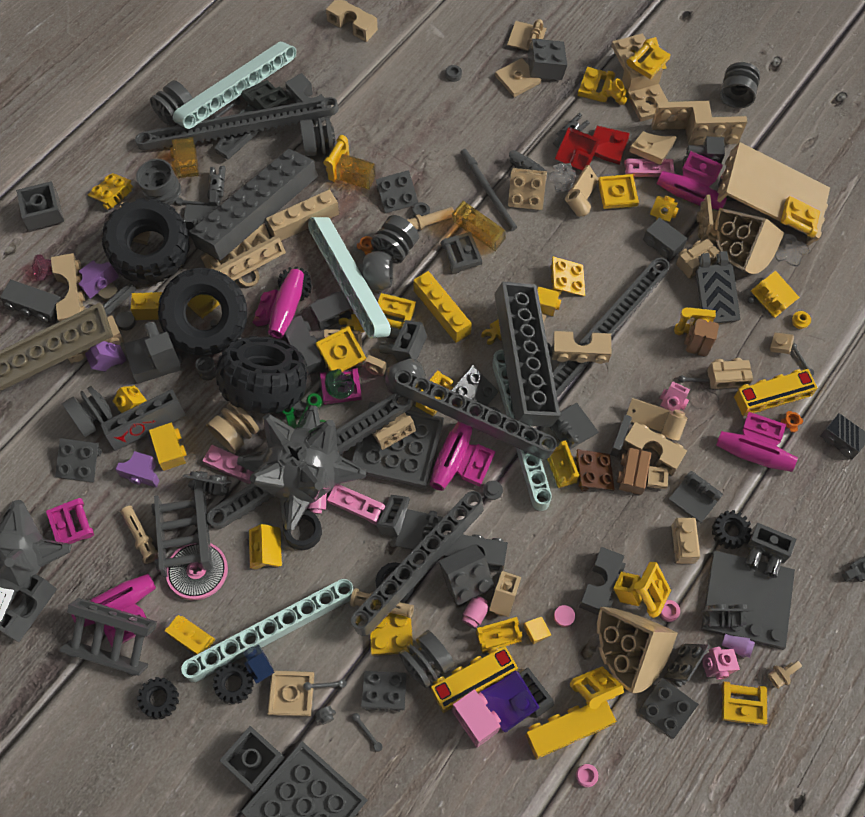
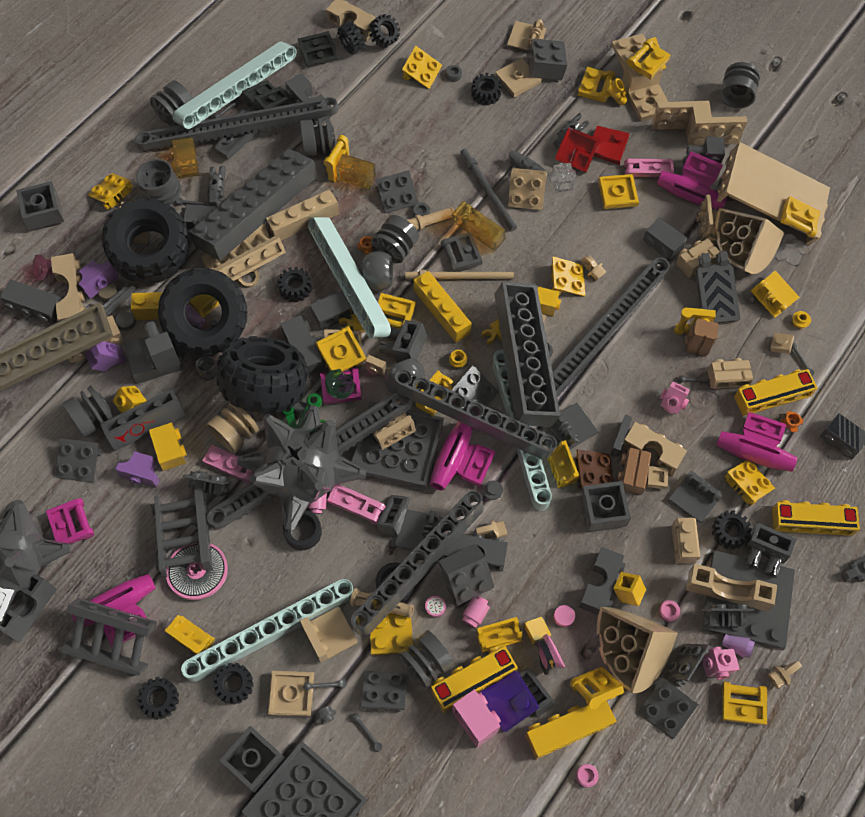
(142, 540): tan pin -> none
(194, 317): none -> lavender cone
(258, 663): dark blue brick -> none
(265, 546): yellow panel -> none
(279, 307): dark pink plate -> none
(317, 49): none -> pearl dark grey slope
(329, 634): none -> tan bracket
(351, 37): none -> black tyre
(392, 29): none -> black tyre
(421, 67): none -> yellow hinge
(435, 606): none -> tile
(458, 354): none -> yellow plate
(462, 275): none -> tan bar
(486, 96): none -> black tyre
(496, 529): none -> tan piece
(505, 594): tan slope -> none
(548, 654): none -> piece
(566, 349): tan arch -> none
(580, 192): tan door -> none
(595, 270): none -> tan piece
(605, 506): none -> dark grey brick
(653, 147): tan plate -> none
(658, 587): yellow plate -> none
(666, 421): tan door -> none
(667, 202): yellow brick -> none
(750, 481): none -> yellow hinge
(753, 593): none -> tan arch
(815, 518): none -> yellow brick

